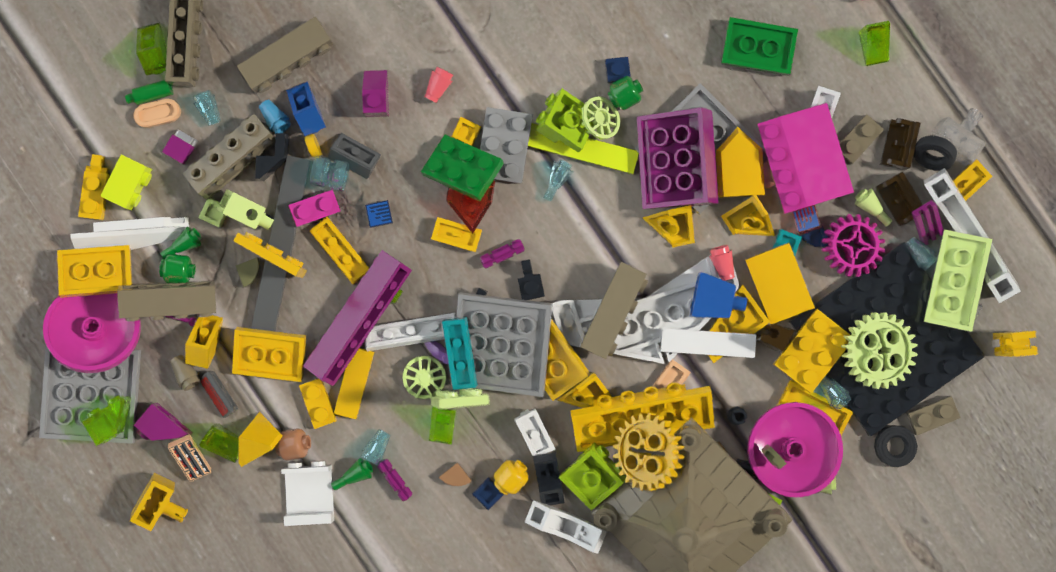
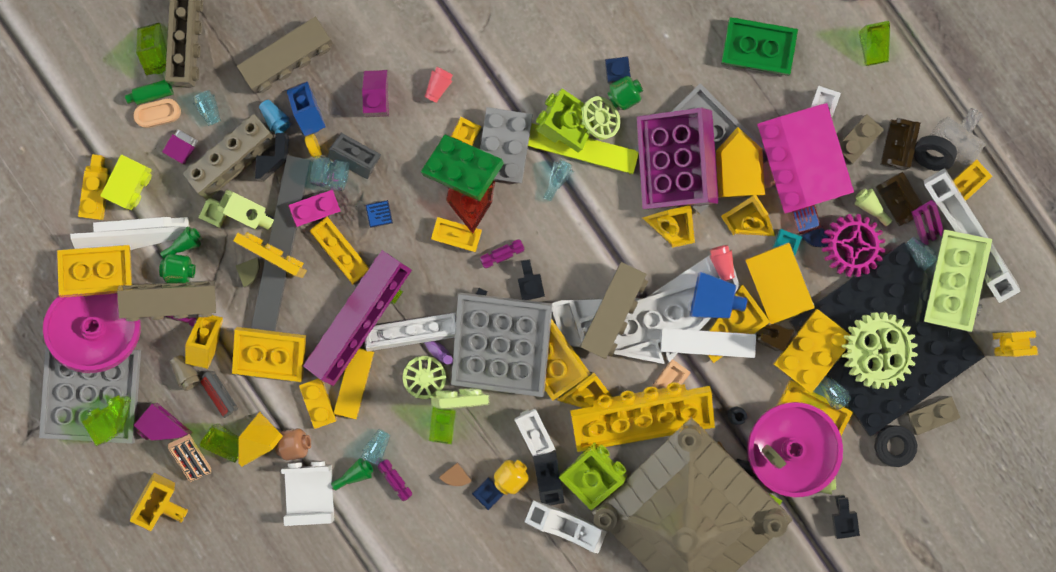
(459, 353): teal plate -> none
(645, 474): yellow gear -> none
(845, 522): none -> black plate

